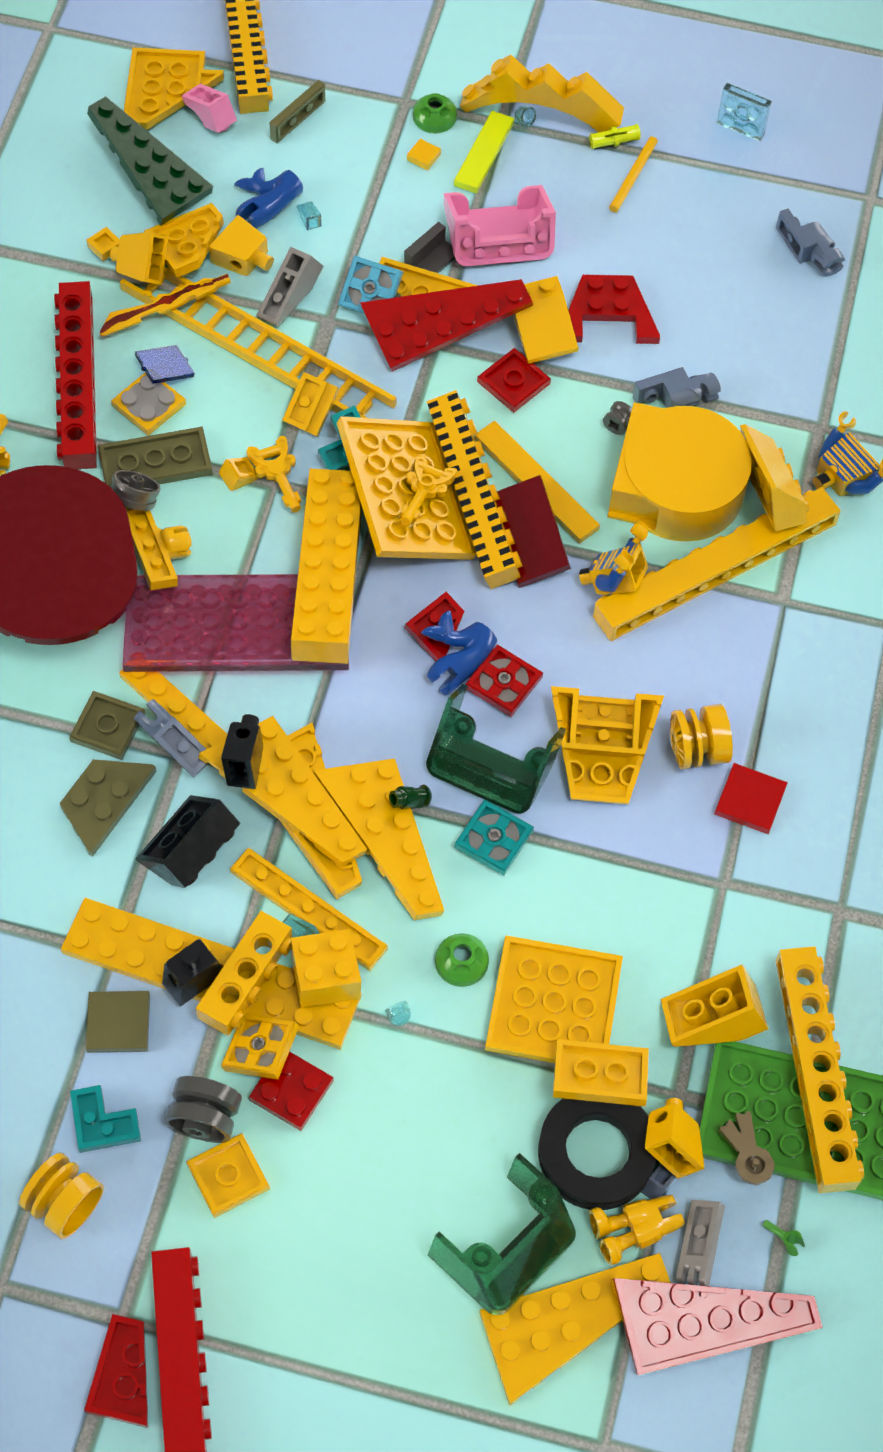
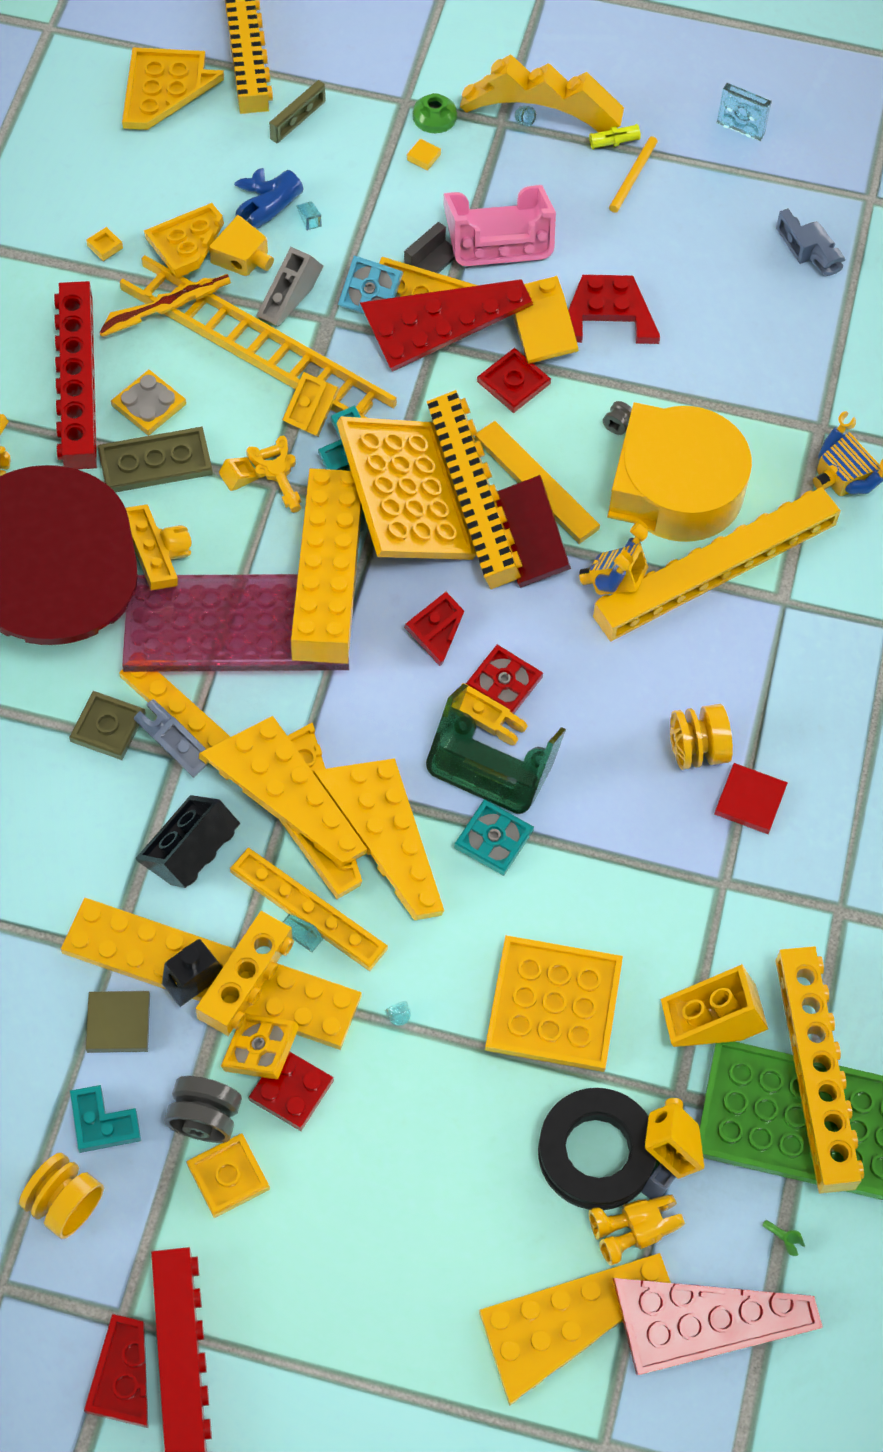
(103, 798): olive wing -> none
(135, 489): flat silver wheel -> none
(141, 256): yellow torso -> none
(152, 167): dark green wing -> none
(164, 364): clear blue piece -> none
(211, 107): bright pink arch -> none
(243, 753): black torso -> none
(325, 968): yellow brick -> none
(410, 797): dark green arm -> none
(426, 483): yellow piece -> none
(461, 972): bright green piece -> none
(477, 643): blue piece -> none
(484, 152): neon yellow tile -> none
(491, 716): none -> yellow hinge
(503, 1278): clear green windscreen -> none
(601, 1072): yellow plate -> none
(604, 742): yellow wedge -> none
(677, 388): sand blue plate -> none
(700, 1242): light grey hinge -> none
(753, 1163): dark tan piece -> none
(774, 481): yellow slope -> none

